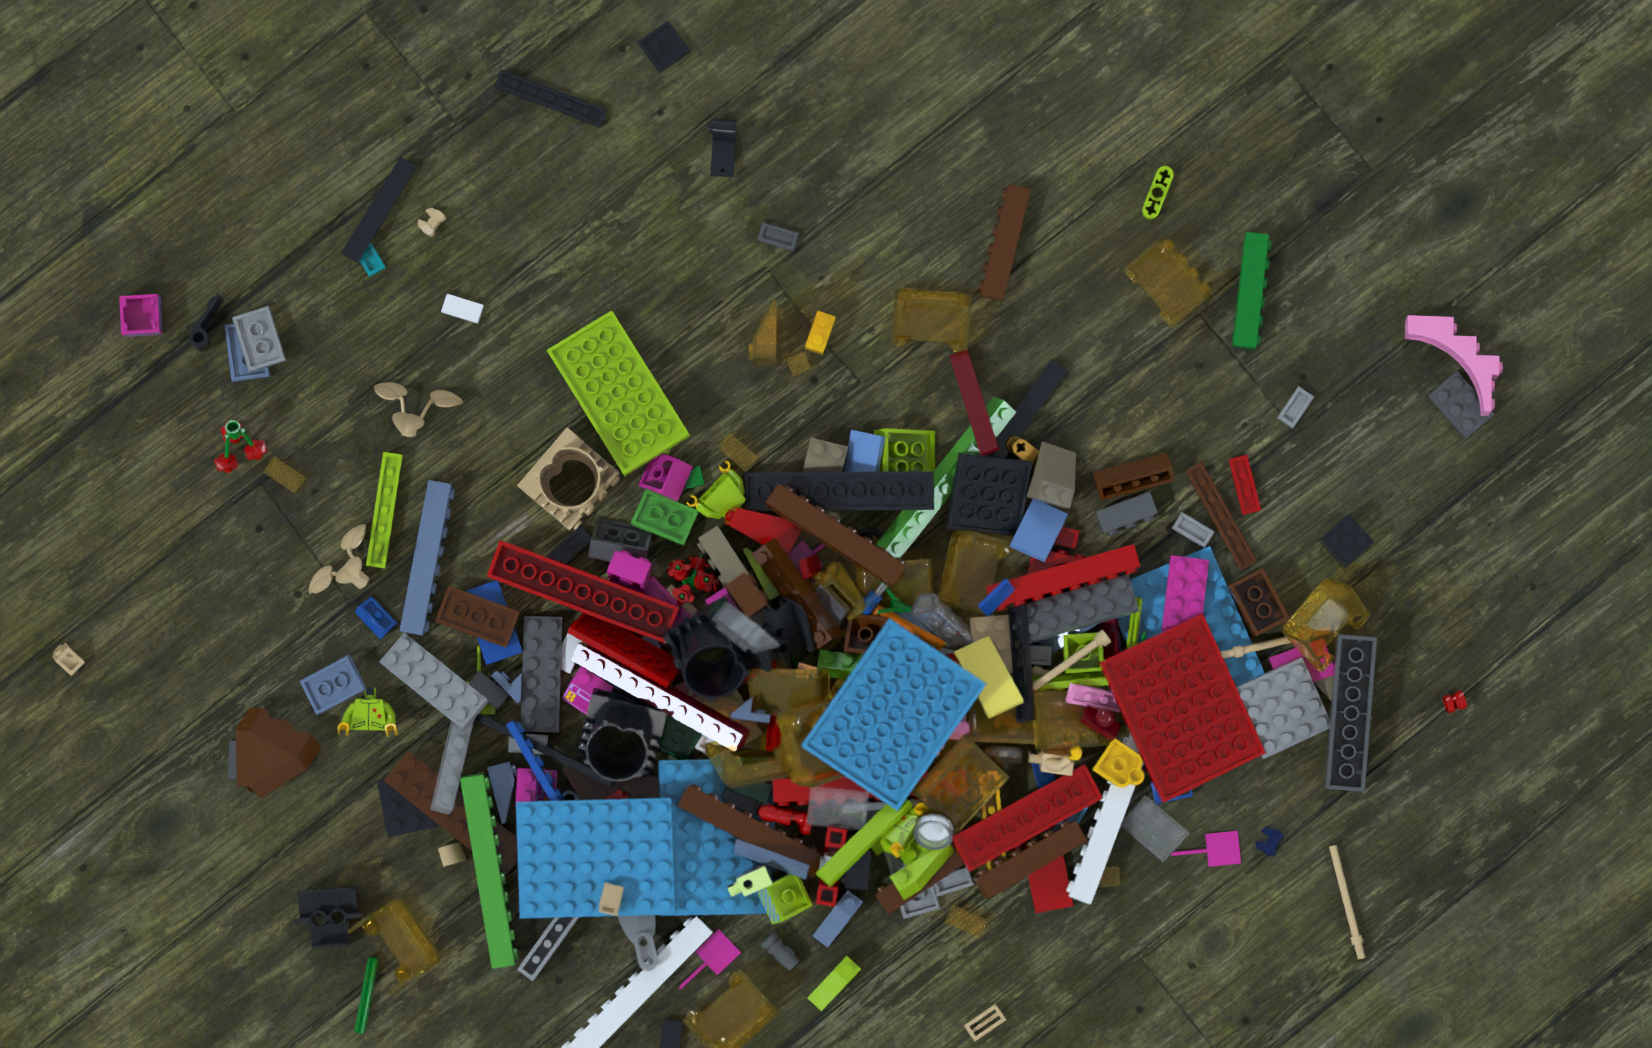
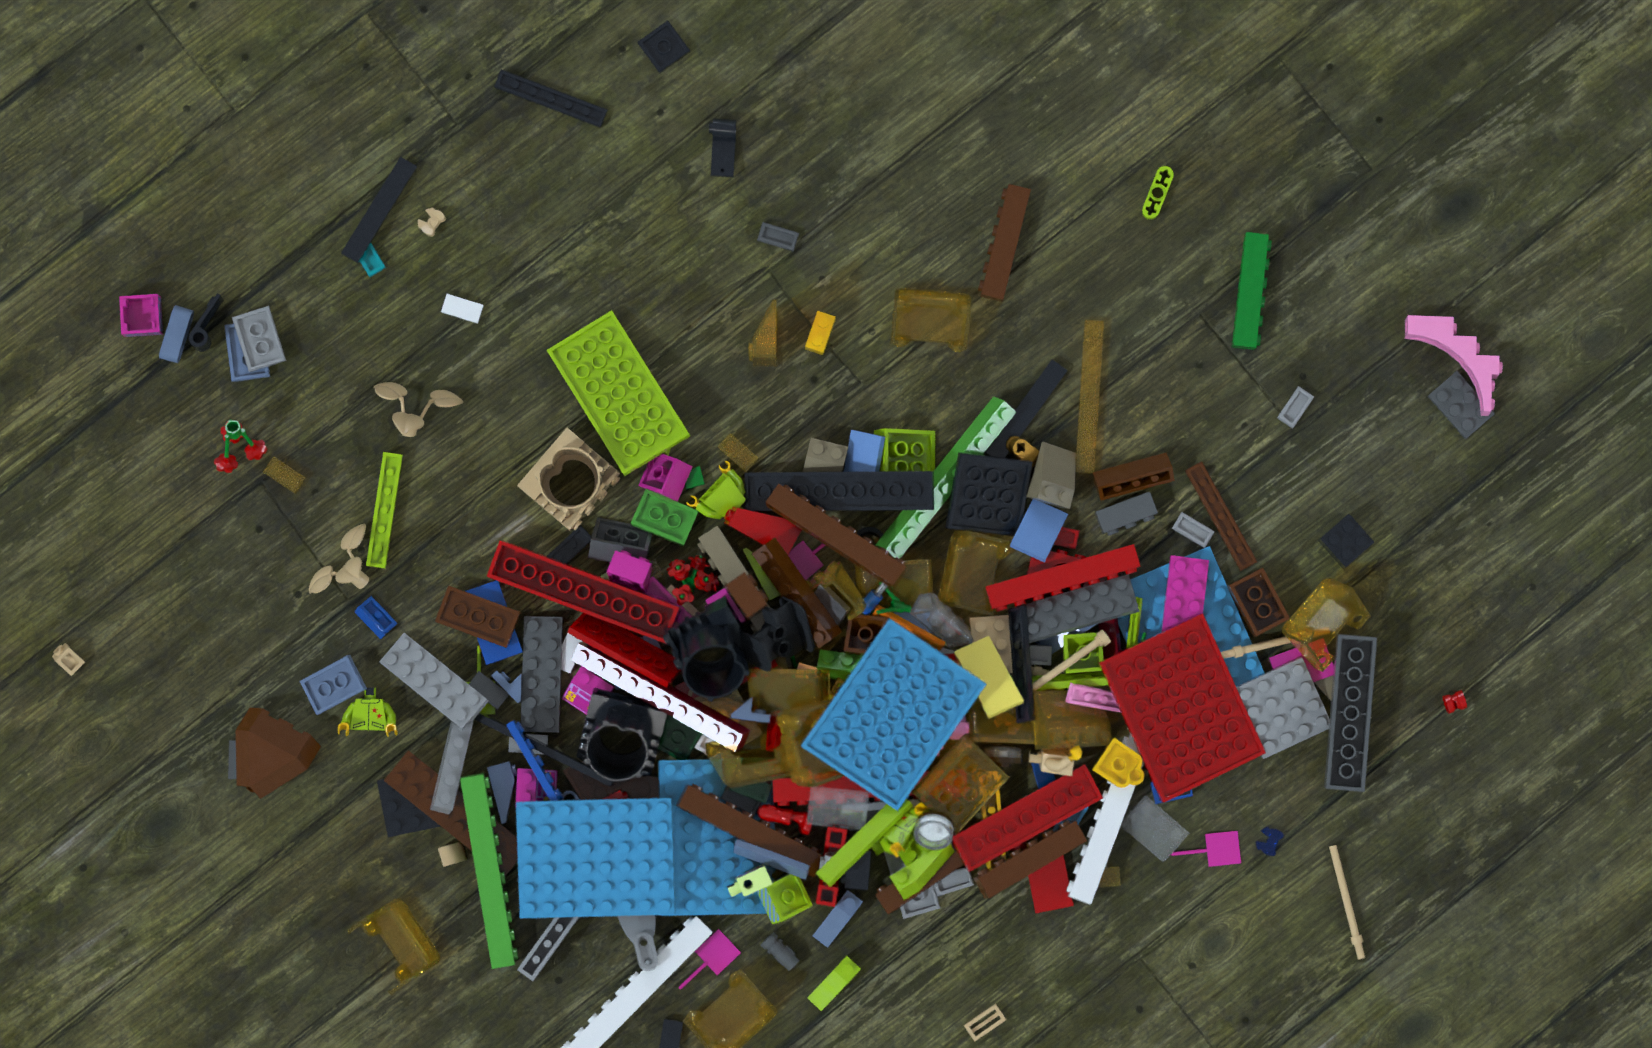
(176, 334): none -> sand blue beam
(328, 903): black piece -> none
(366, 995): green axle -> none
(426, 558): sand blue brick -> none
(611, 899): tan brick -> none
(743, 629): clear slope -> none
(798, 364): clear yellow tile -> none
(810, 566): red tile -> none
(965, 921): clear yellow plate -> none
(974, 402): dark red tile -> none
(996, 597): blue slope -> none
(1089, 396): none -> clear yellow plate
(1100, 721): dark red tile -> none
(1168, 280): clear yellow windscreen -> none
(1244, 484): red tile -> none

